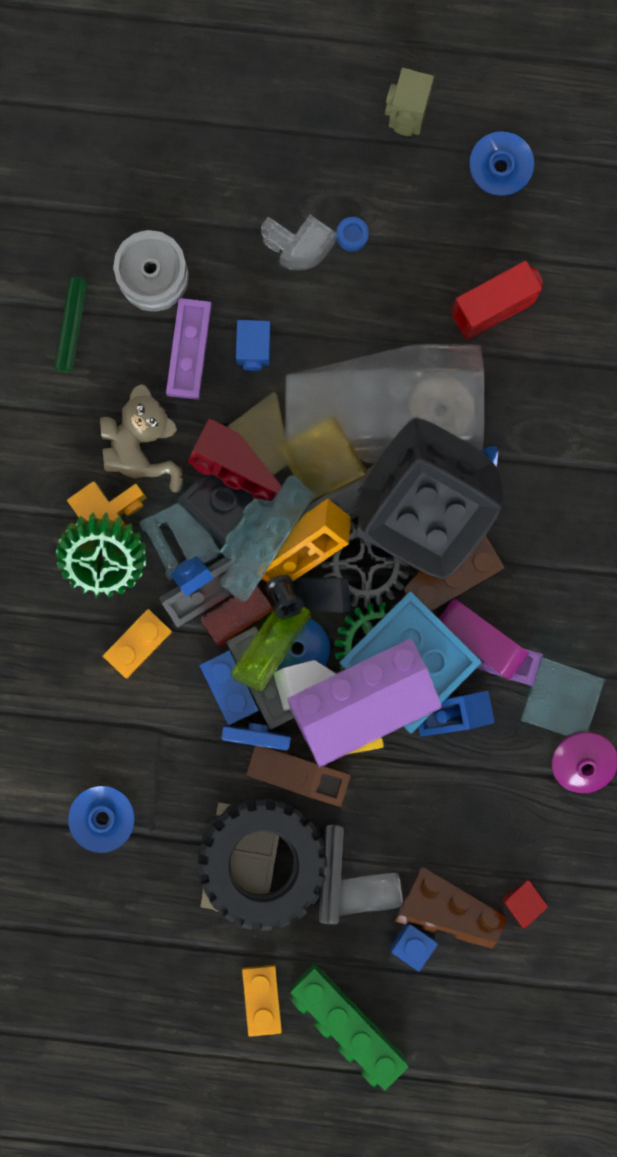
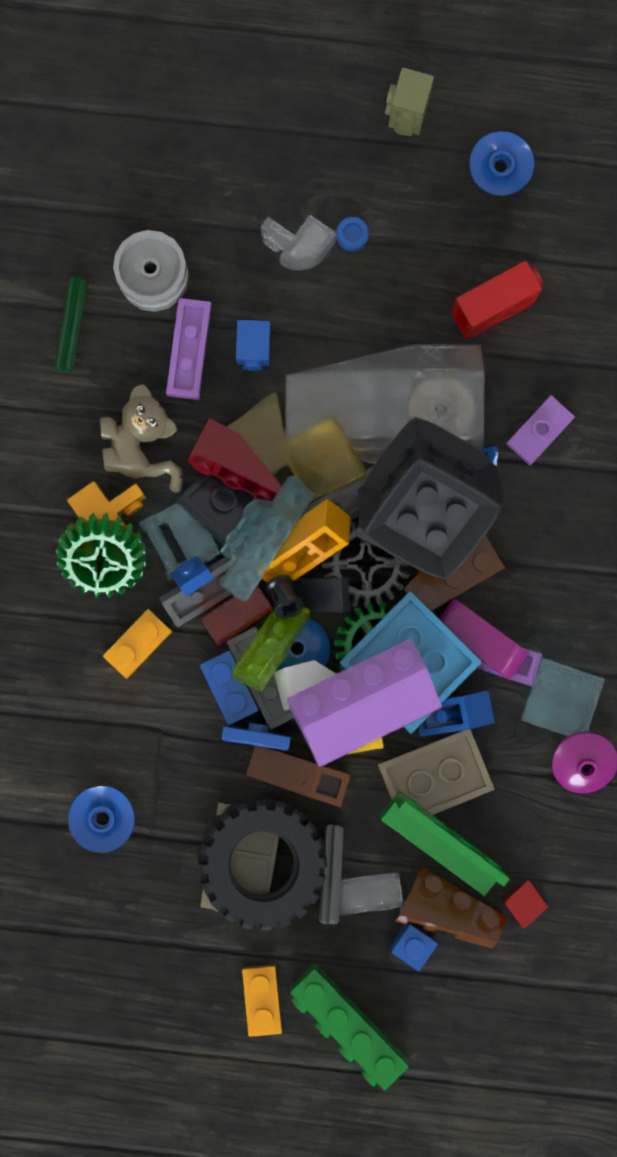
(439, 773): none -> dark tan plate
(443, 844): none -> green fence
(540, 430): none -> medium lavender plate

